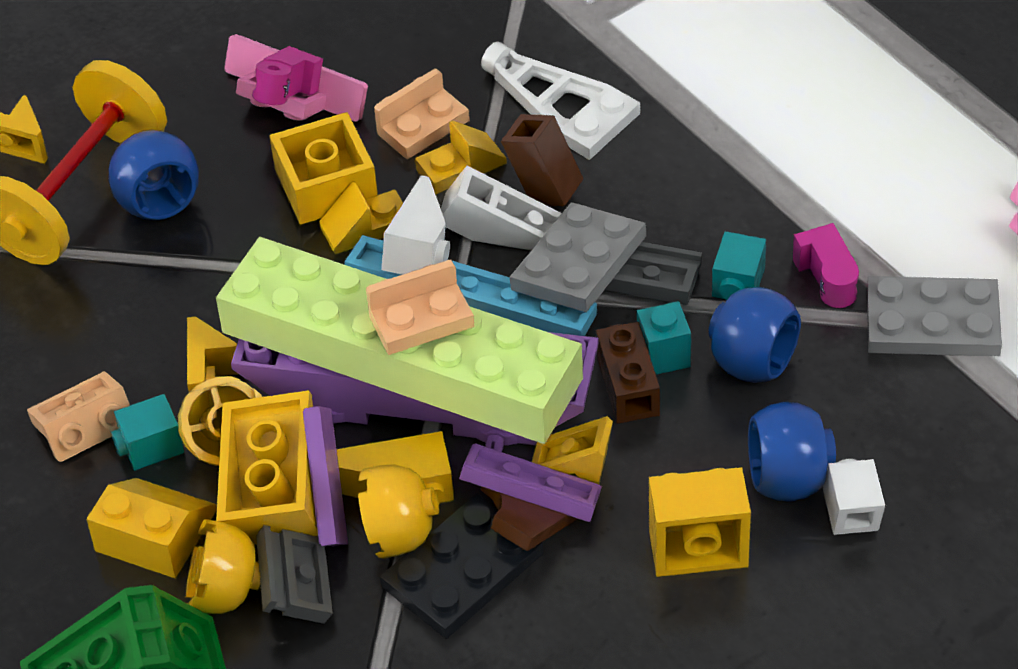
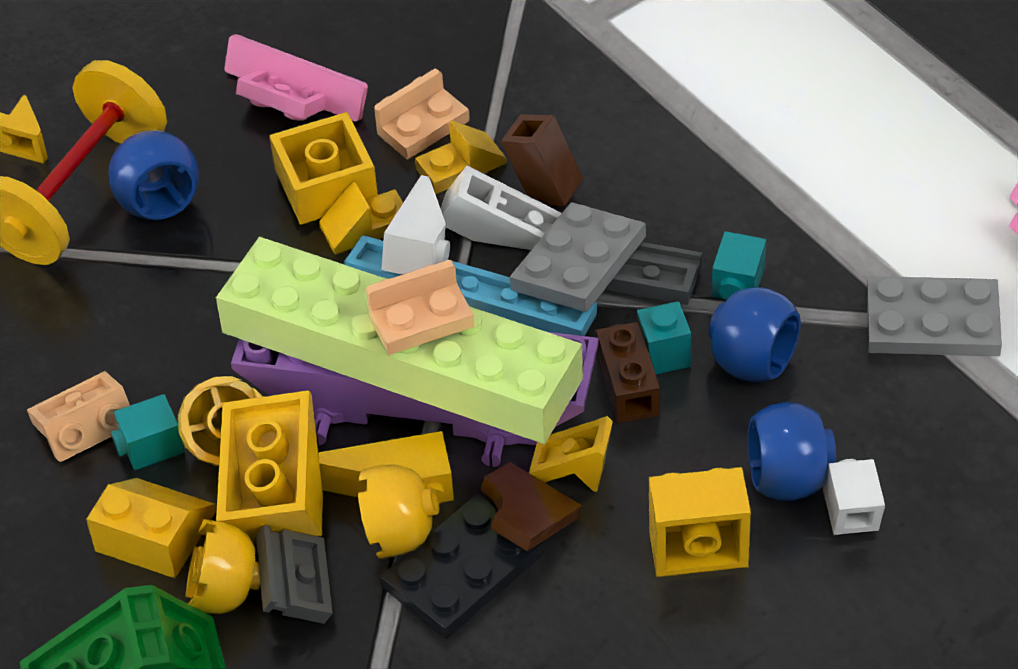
(207, 353): yellow slope -> none
(286, 75): dark pink leg -> none
(325, 476): medium lavender tile -> none
(531, 482): medium lavender tile -> none
(590, 127): white plate -> none
(830, 263): dark pink leg -> none

